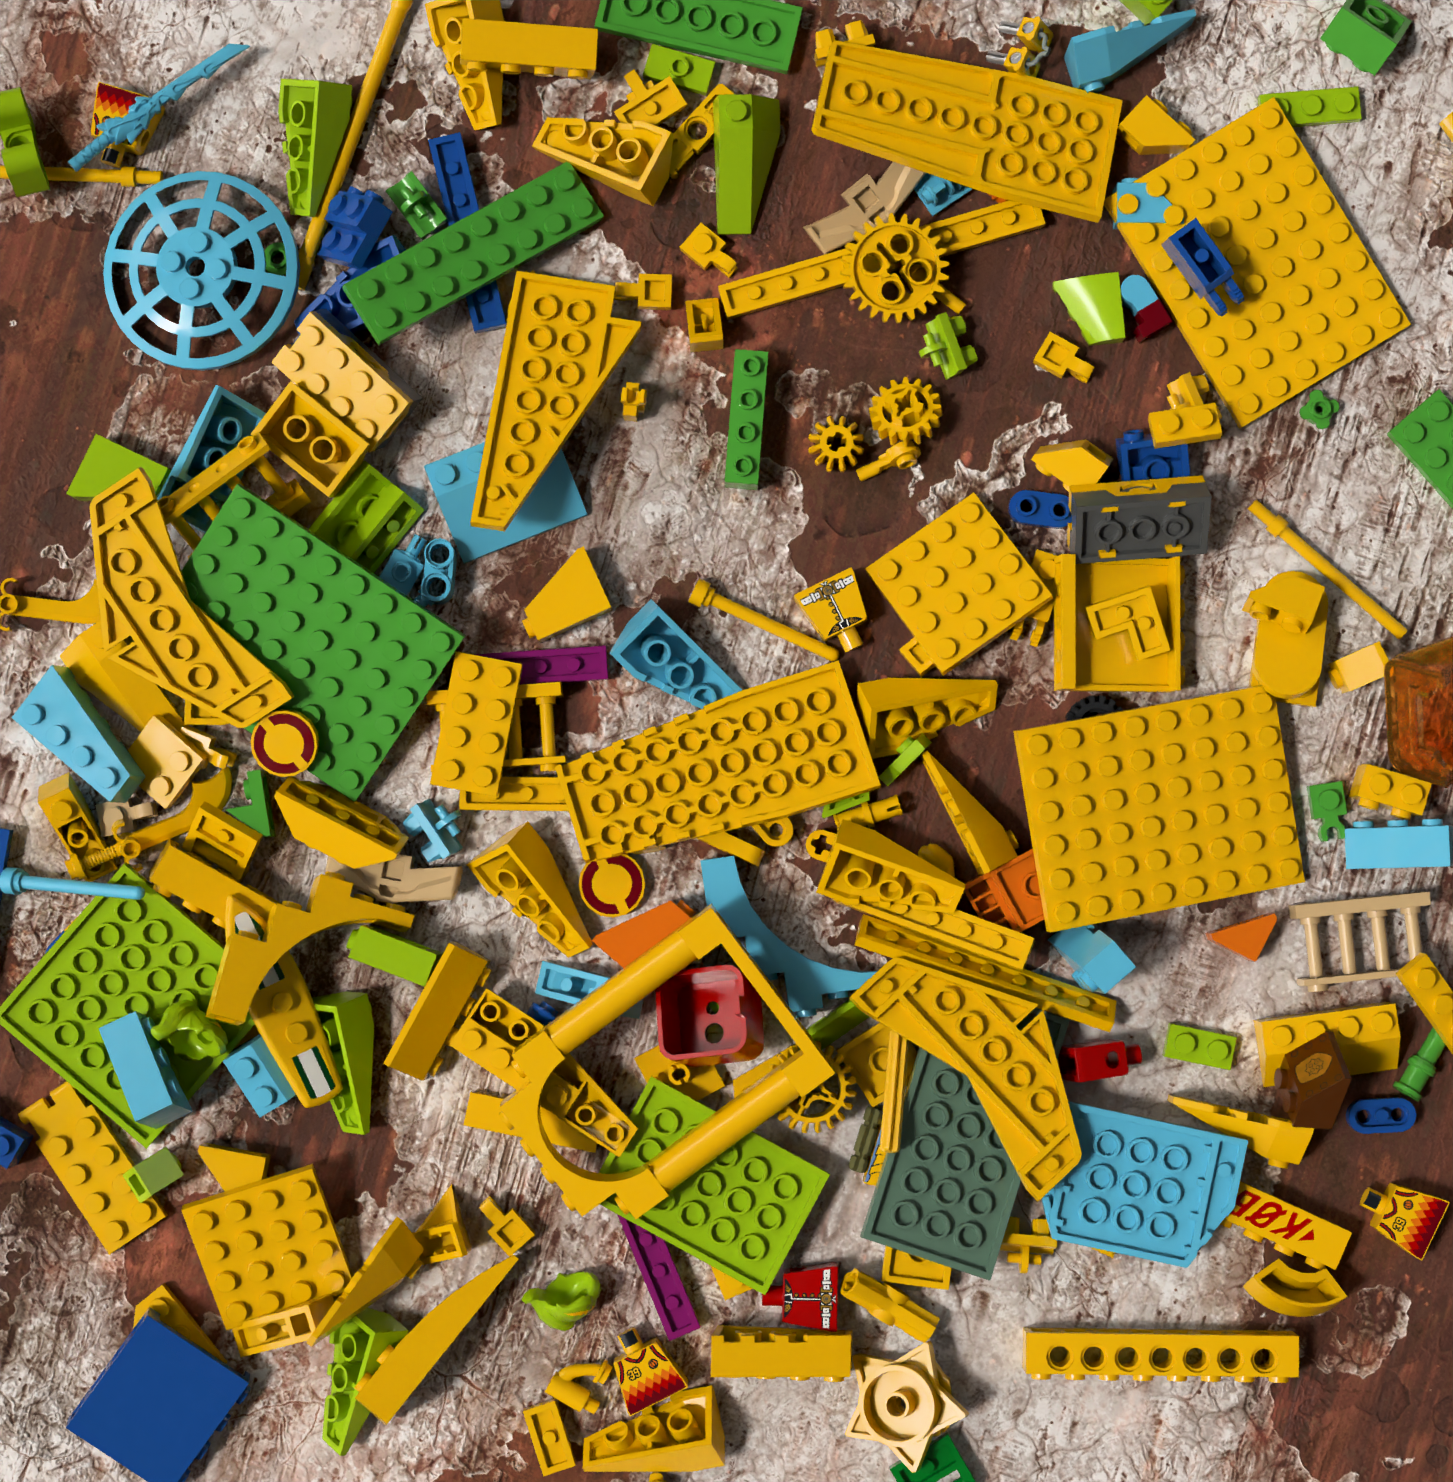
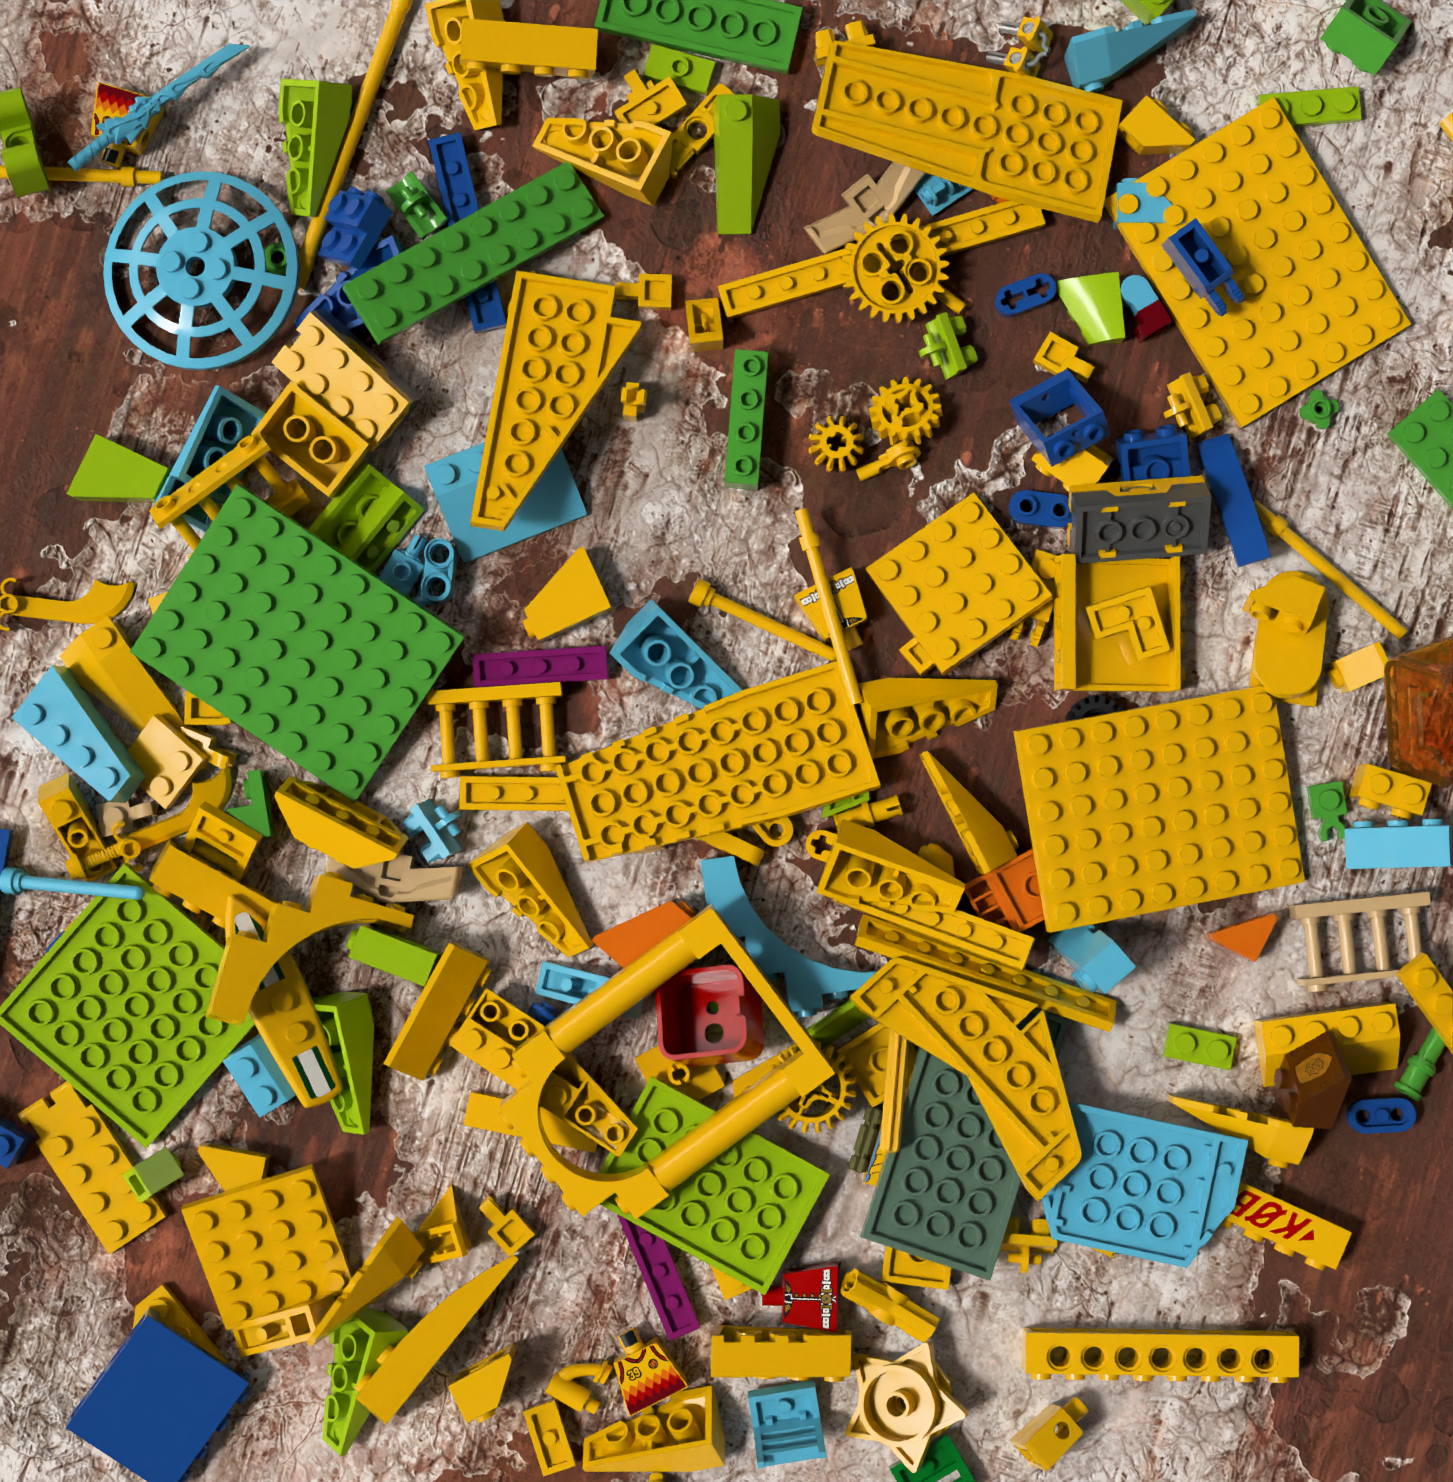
(144, 1071): medium azure wedge -> none
(148, 599): yellow wing -> none
(191, 1031): lime hair -> none
(284, 742): yellow tile -> none
(476, 724): yellow plate -> none
(482, 1385): none -> yellow slope
(565, 1299): lime hair -> none
(612, 885): tile -> none
(706, 249): yellow plate -> none
(786, 1424): none -> medium azure plate
(810, 543): none -> yellow bar
(908, 751): lime plate -> none
(1022, 288): none -> blue beam
(1038, 1438): none -> yellow torso
(1061, 392): none -> blue window
(1087, 1060): red torso -> none
(1184, 425): yellow plate -> none
(1233, 500): none -> blue slope
(1295, 1292): yellow brick -> none
(1405, 1216): torso -> none

